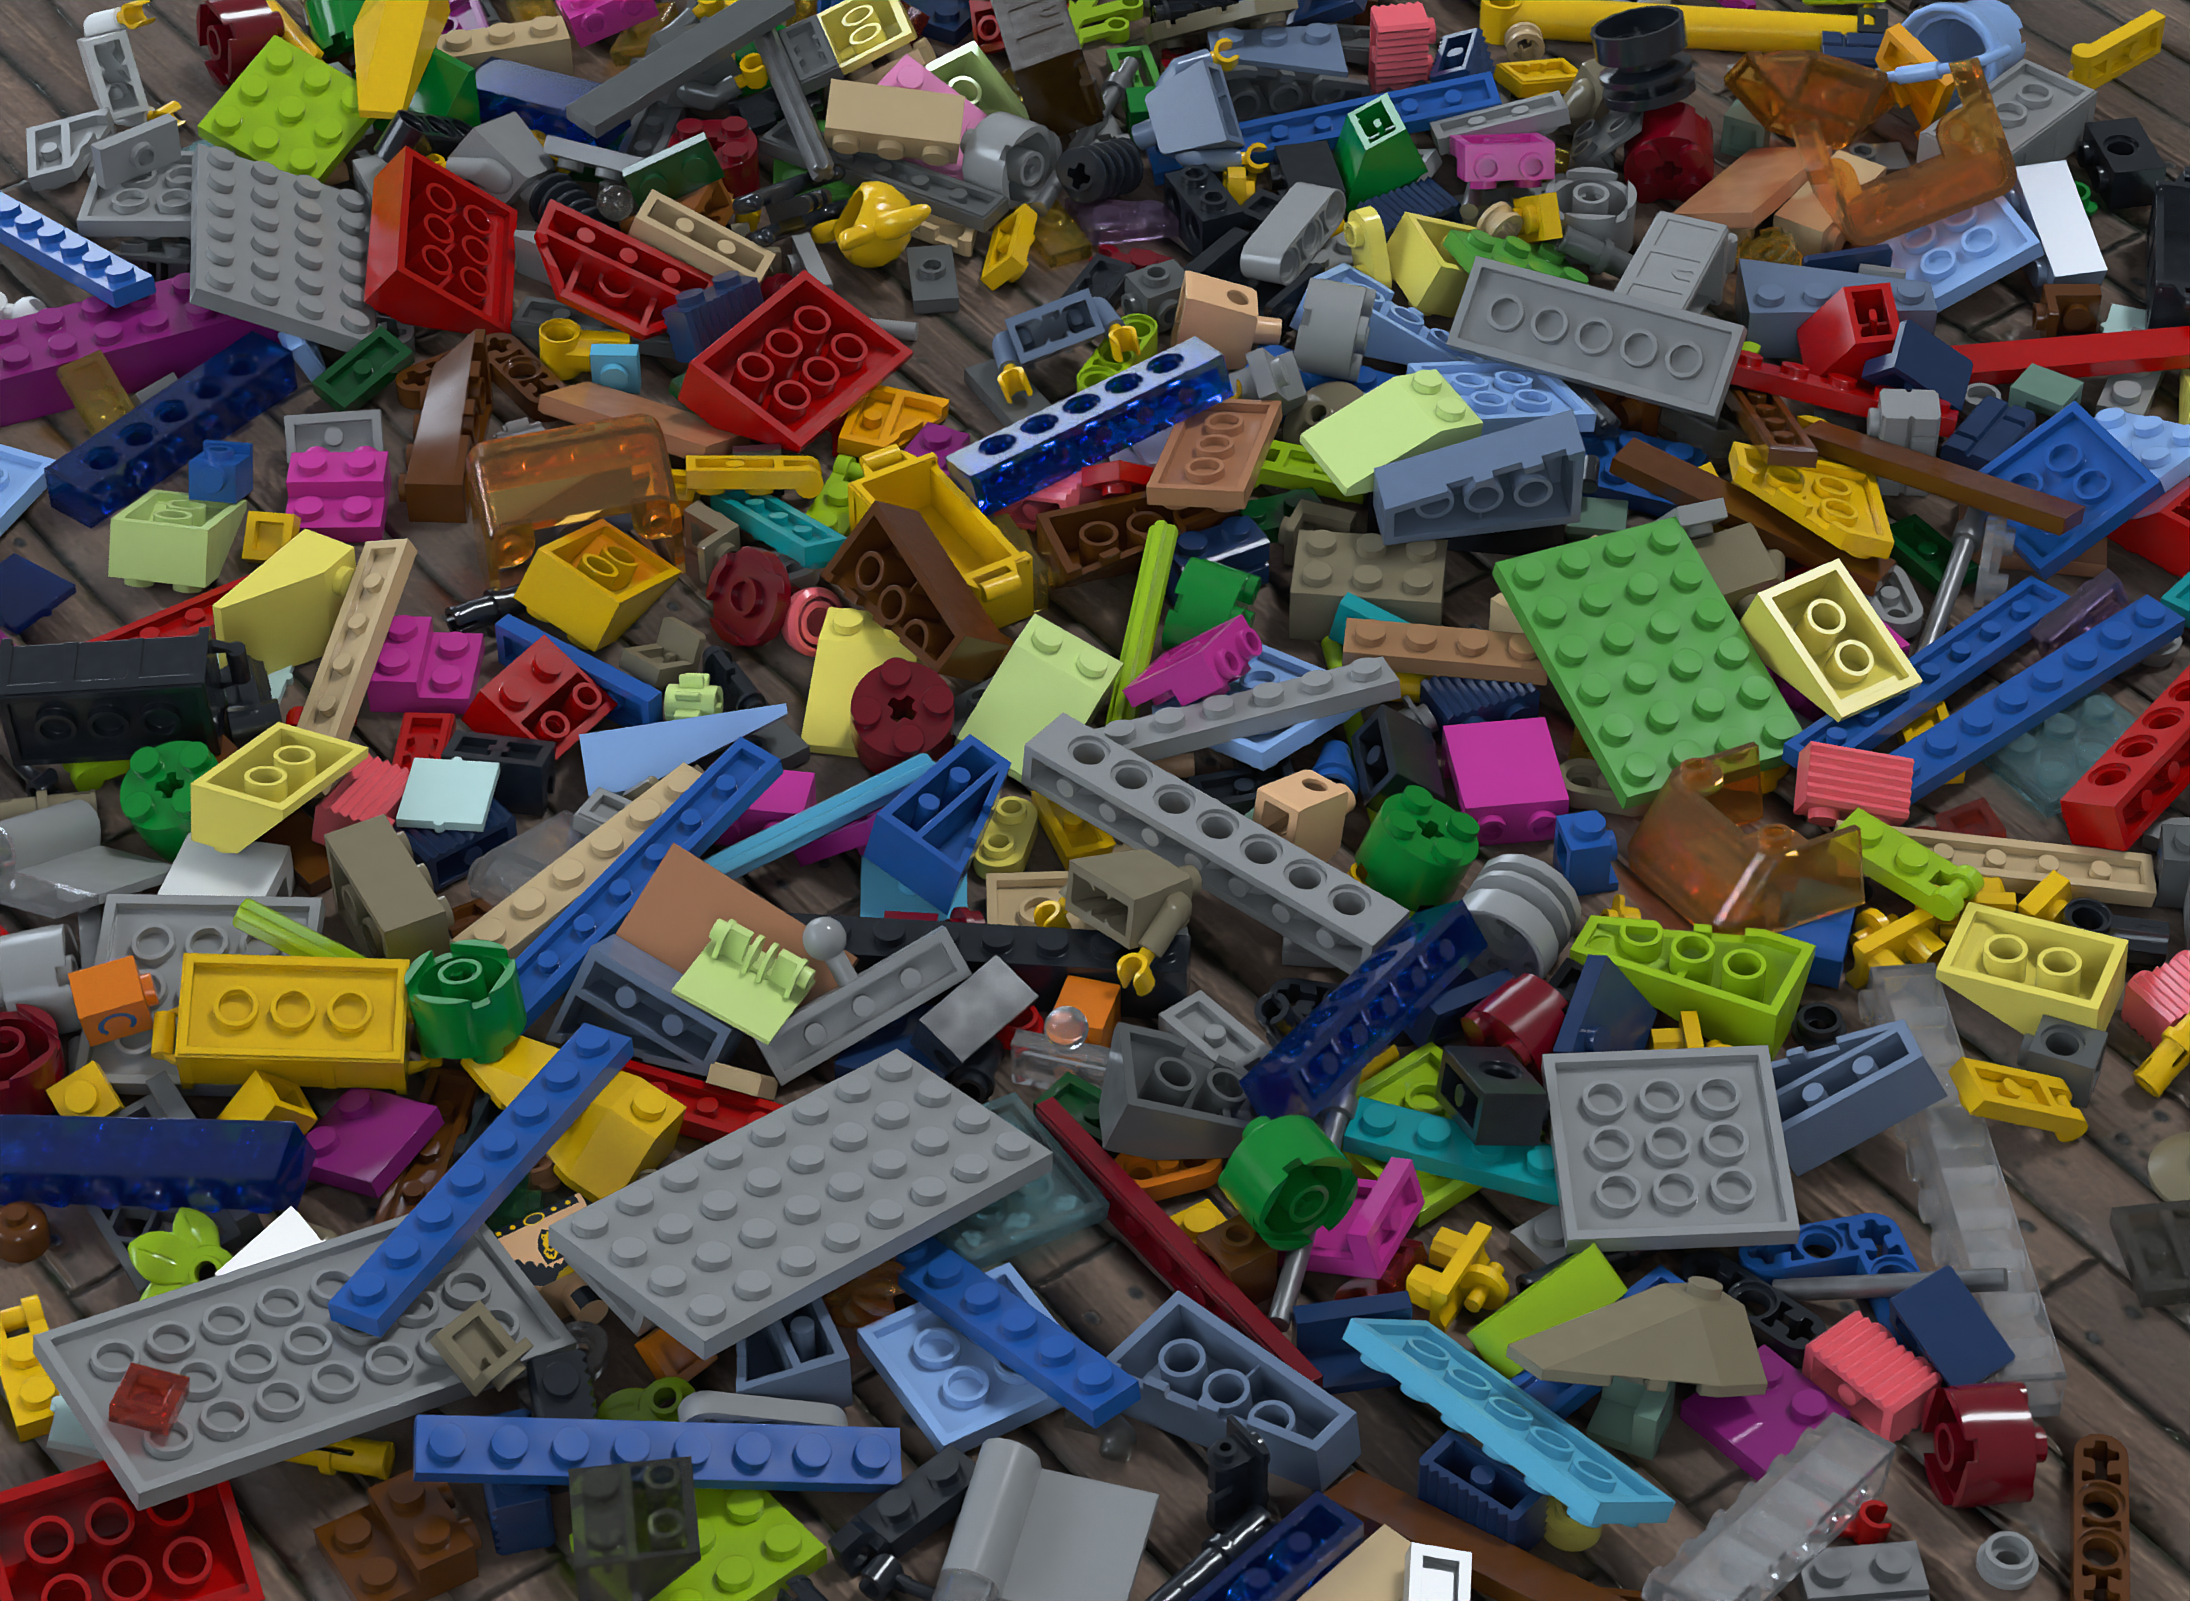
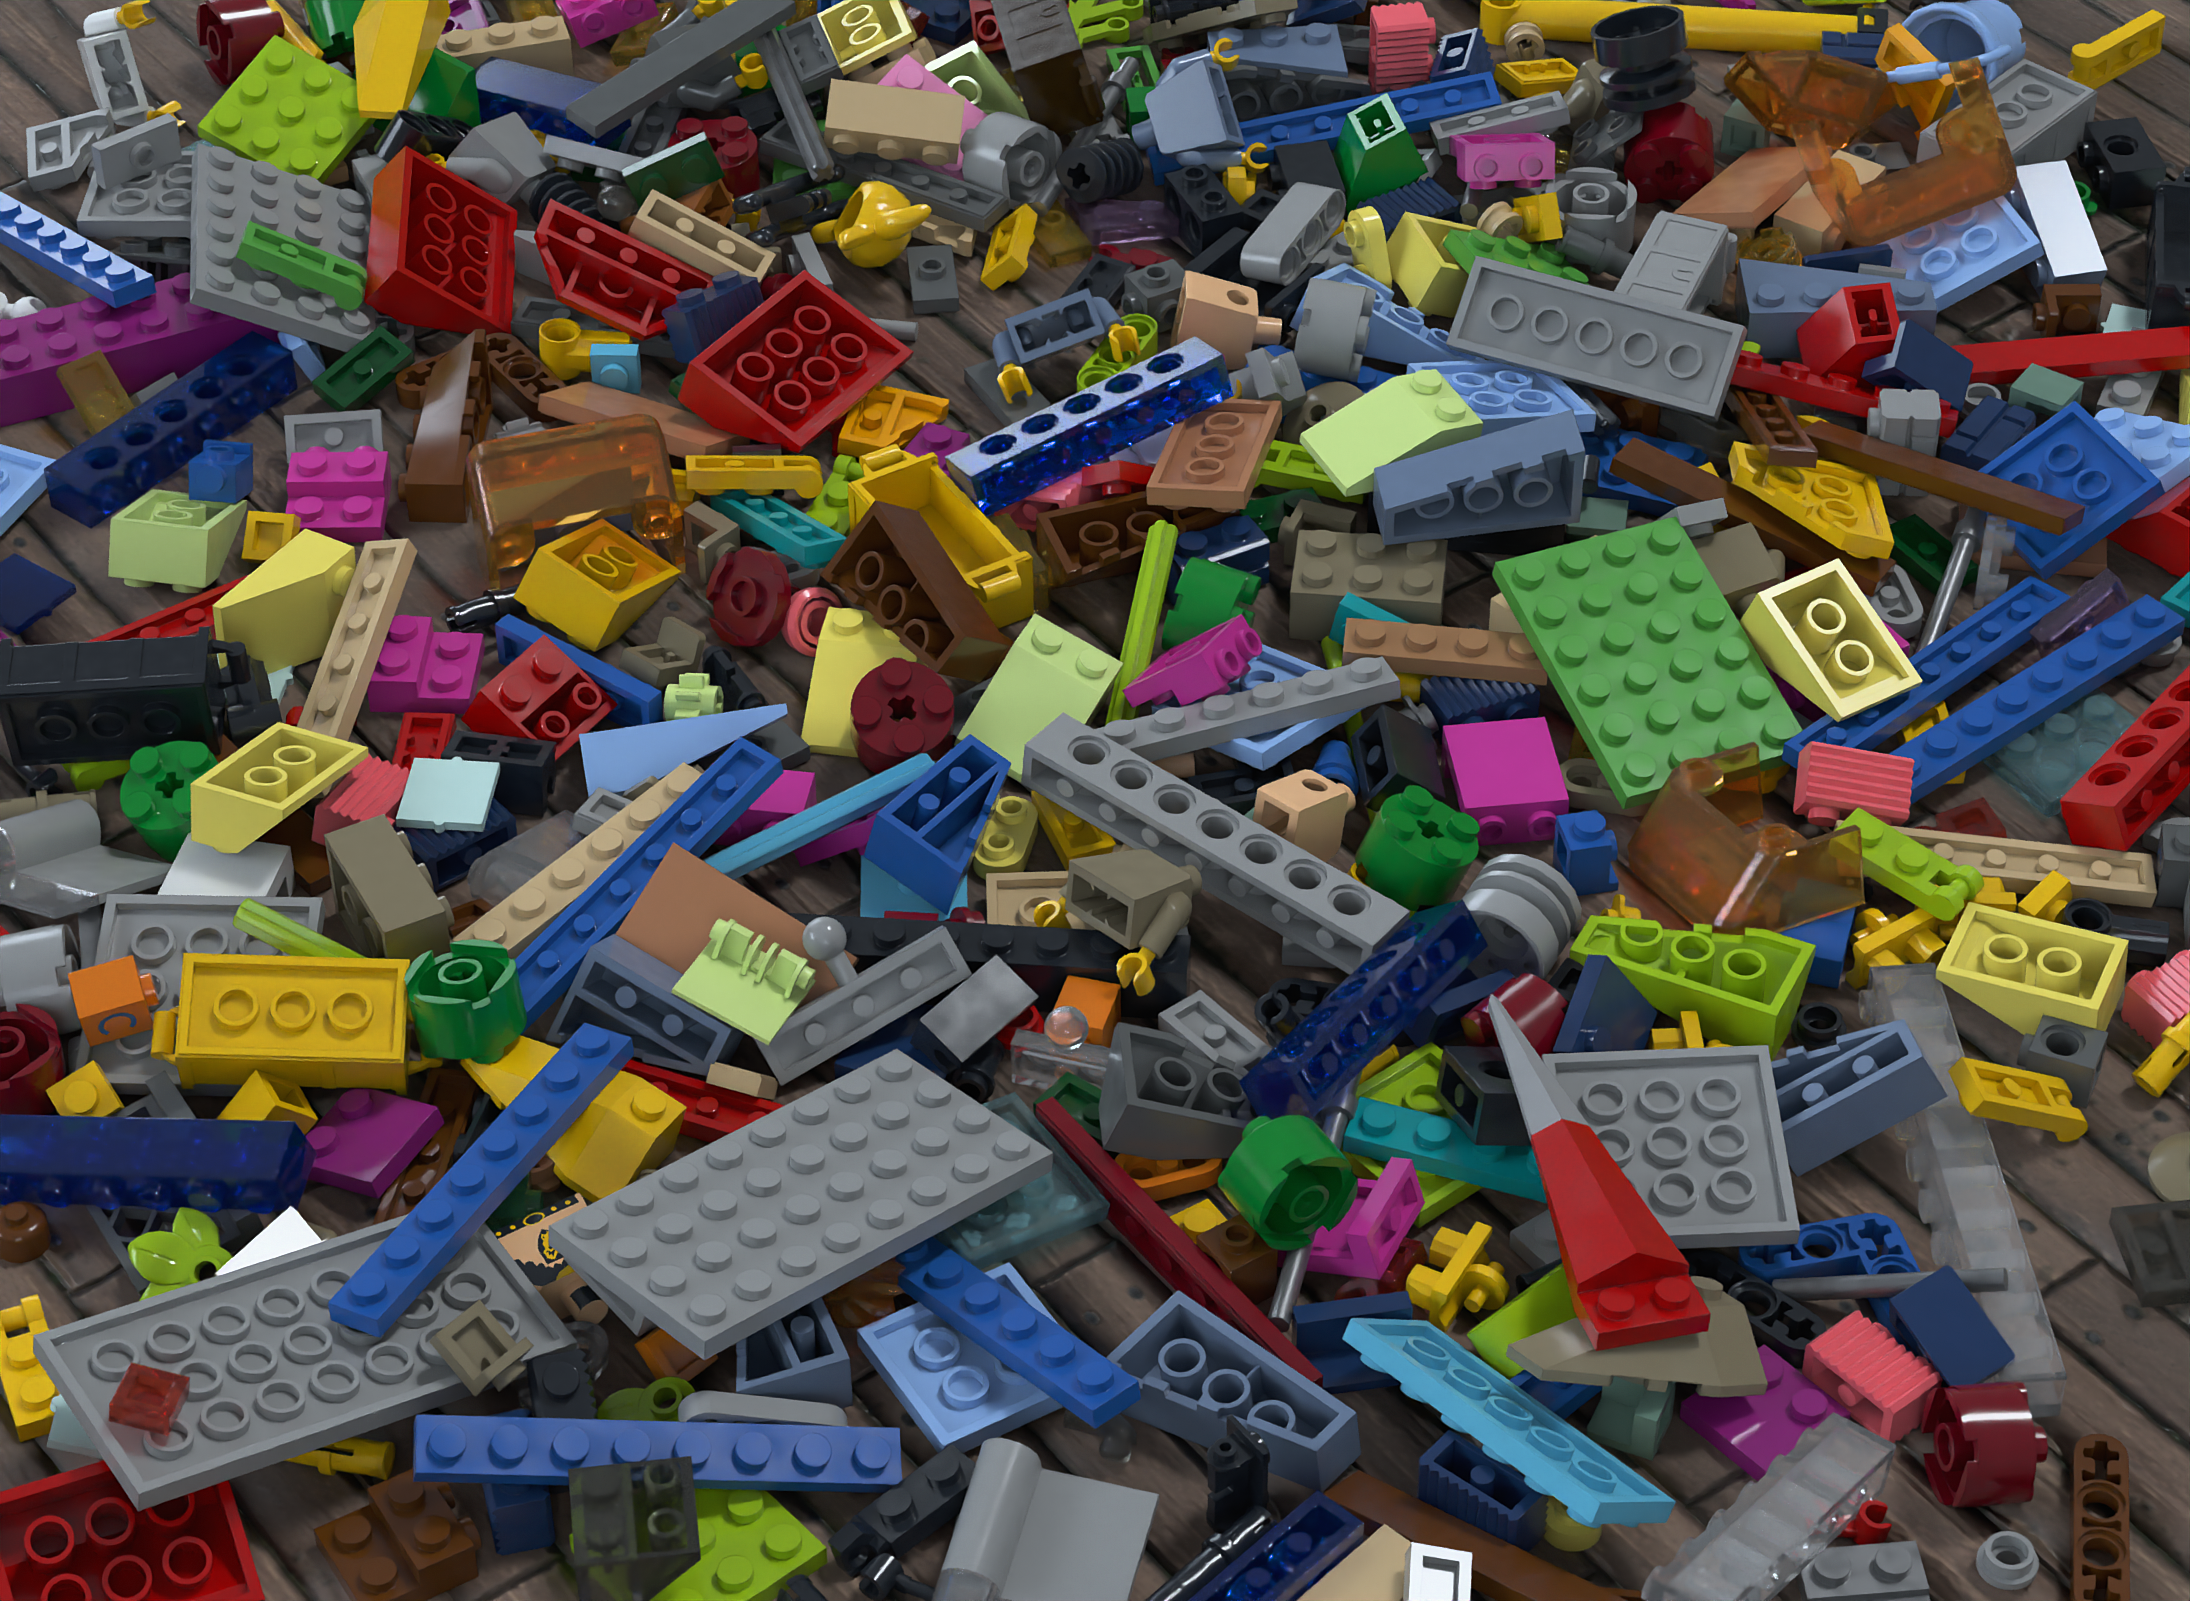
(303, 264): none -> bright green plate
(1616, 1256): none -> red plate

